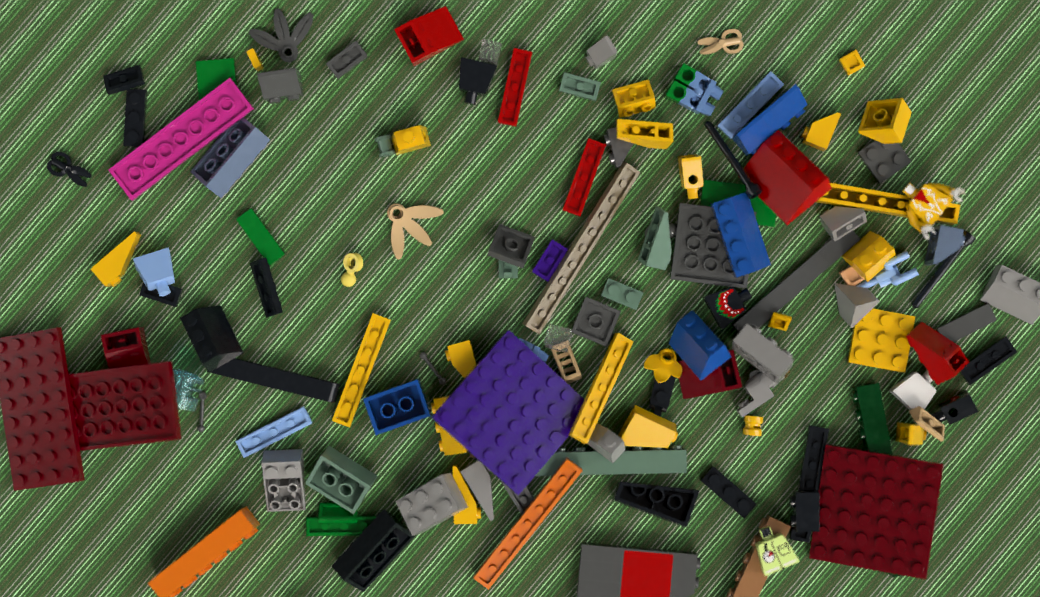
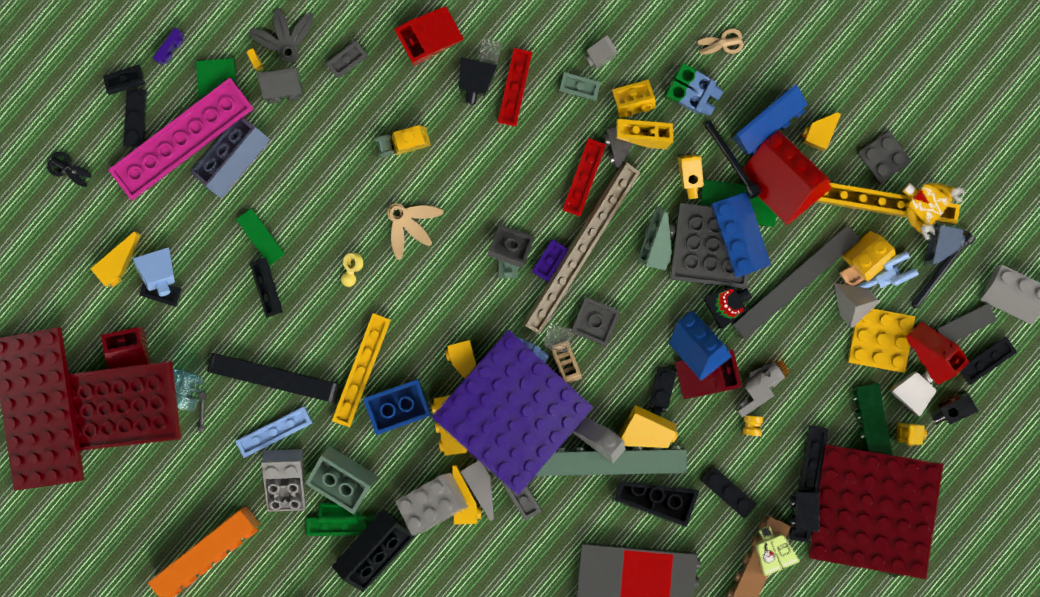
(173, 41): none -> dark purple plate
(211, 336): black slope -> none
(442, 381): dark grey hinge -> none
(527, 523): orange plate -> none
(601, 388): yellow plate -> none
(622, 294): sand green plate -> none
(663, 368): yellow plate -> none
(750, 105): light blue tile -> none
(763, 353): light grey brick -> none
(779, 321): yellow slope -> none
(842, 221): light grey slope -> none
(851, 62): yellow tile -> none
(885, 120): yellow slope -> none
(928, 422): tan slope -> none

